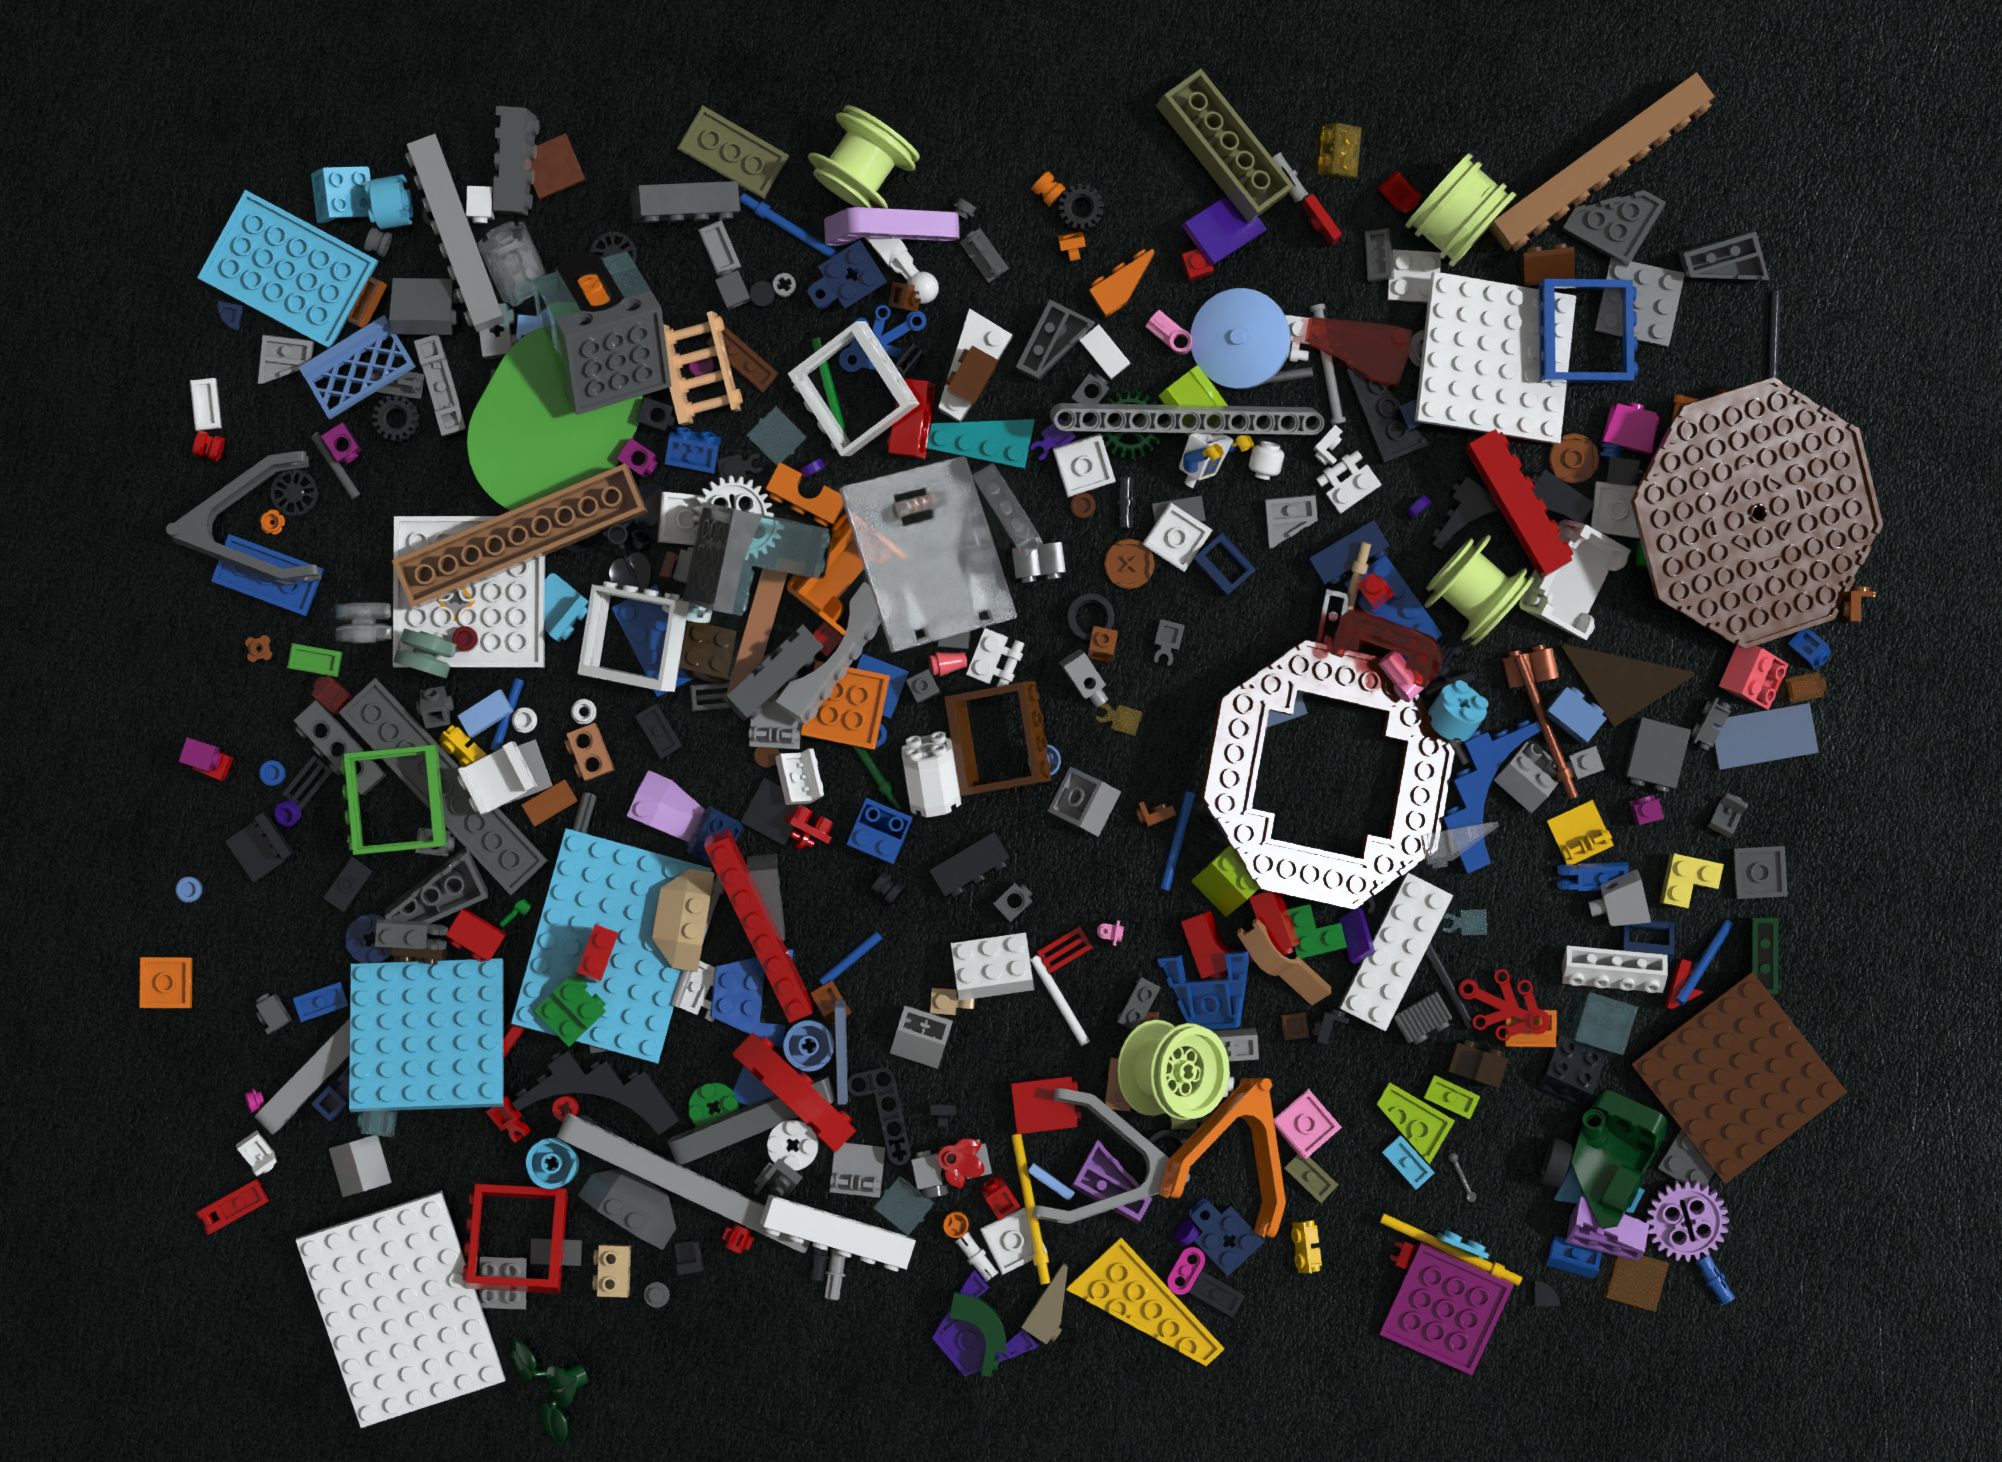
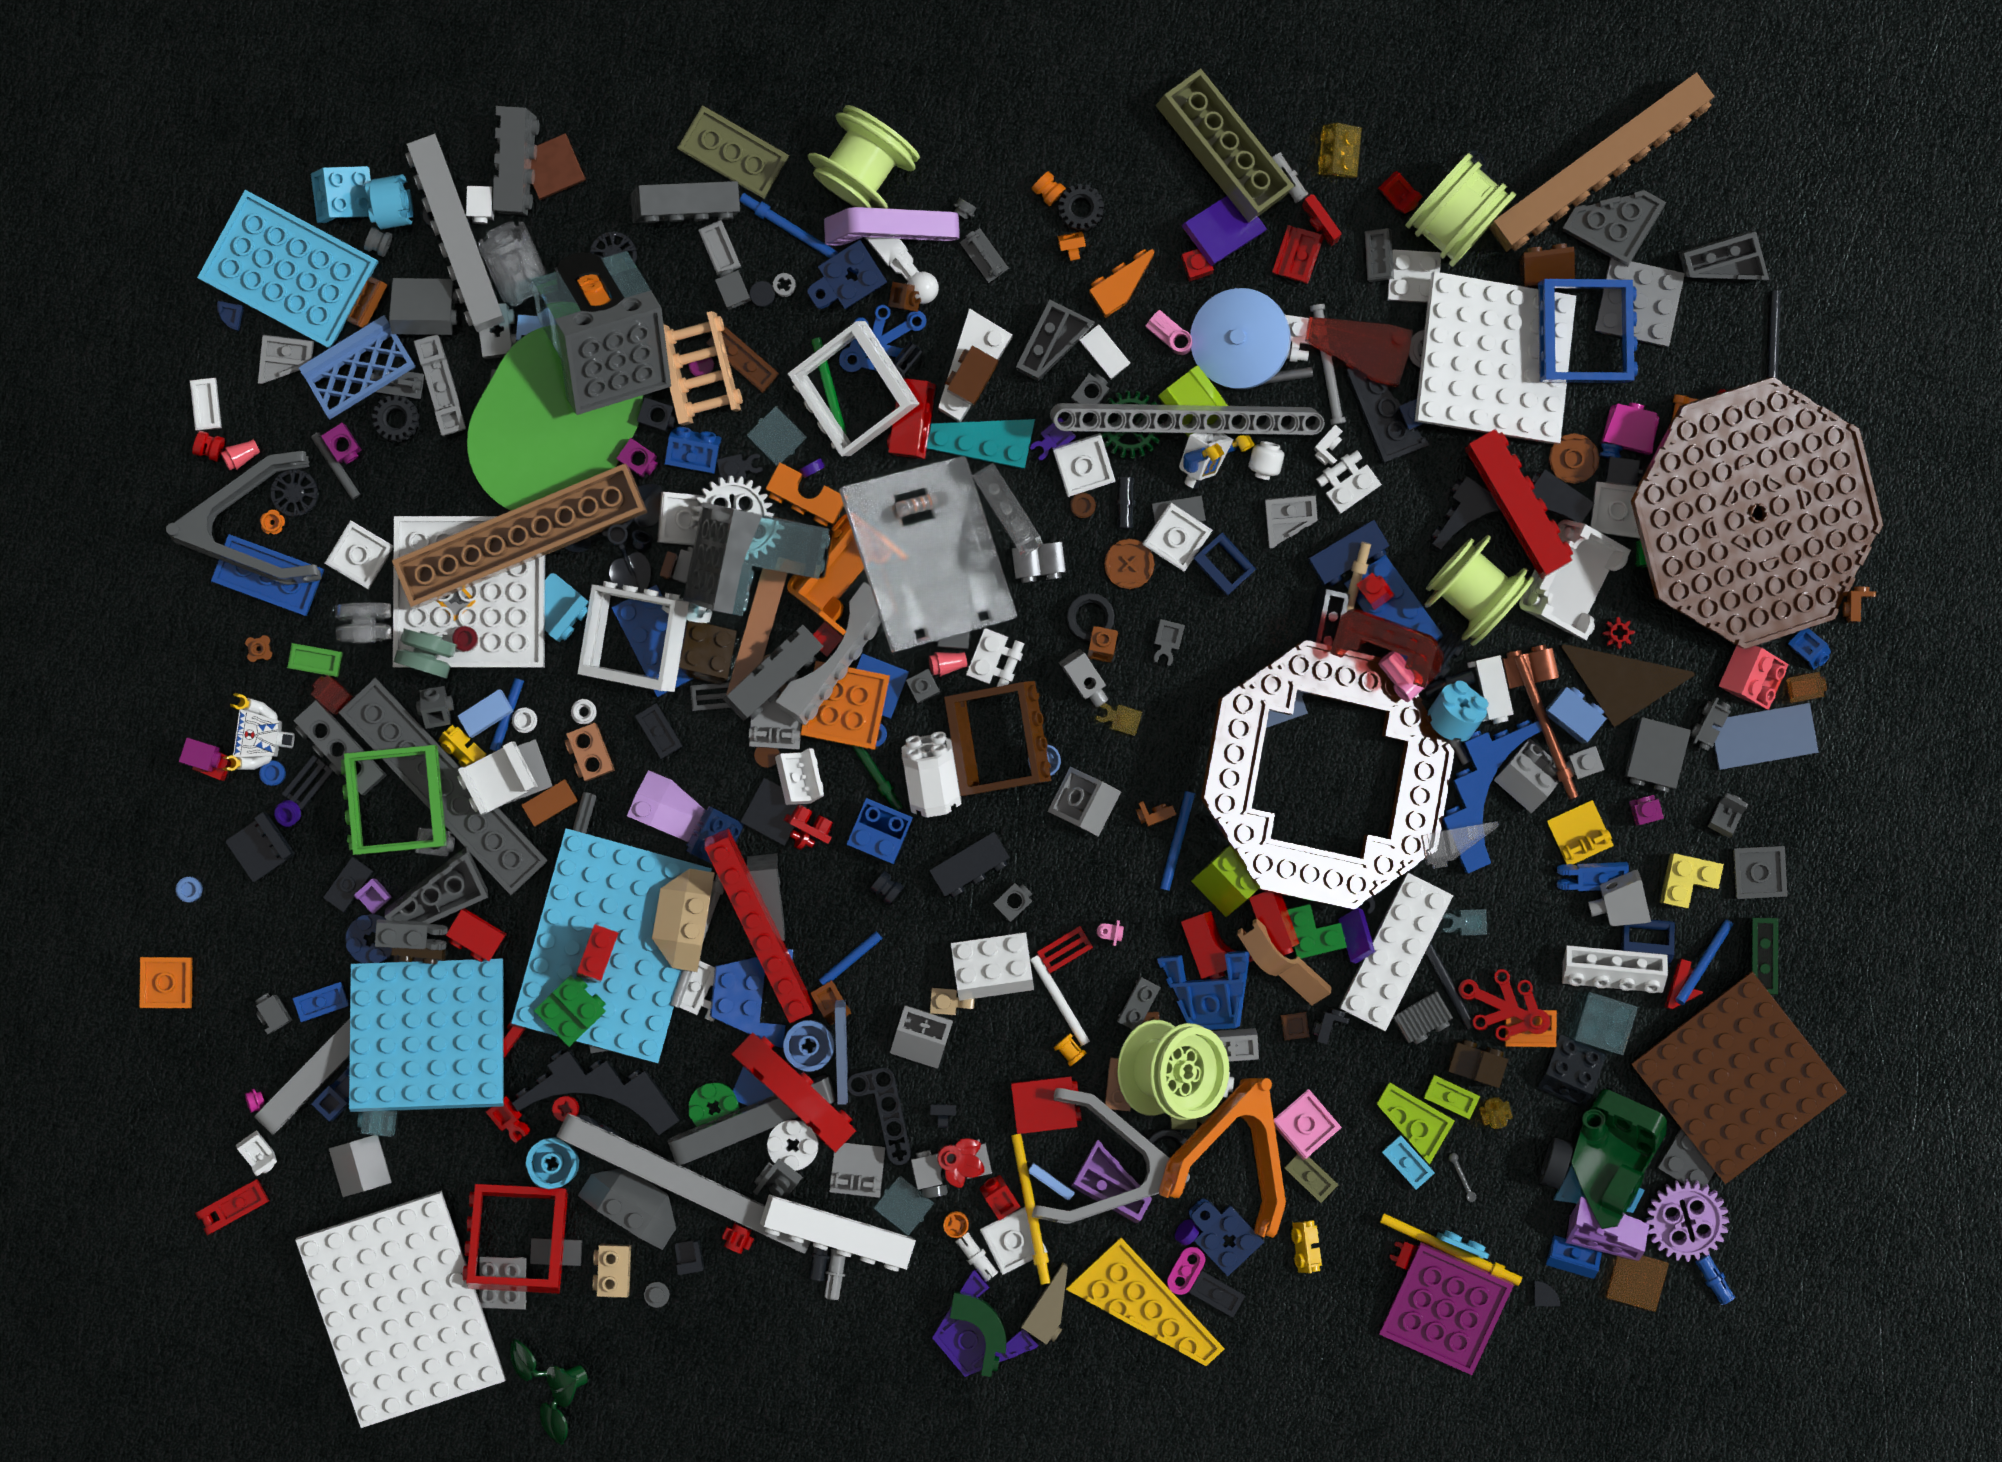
(239, 454): none -> coral cone
(257, 735): none -> torso
(359, 554): none -> white tile
(373, 895): none -> medium lavender panel
(522, 907): green hand -> none
(1070, 1049): none -> light orange bush
(1298, 254): none -> red plate
(1419, 506): dark purple tile -> none
(1493, 688): none -> white brick
(1496, 1113): none -> clear yellow gear
(1622, 627): none -> red gear

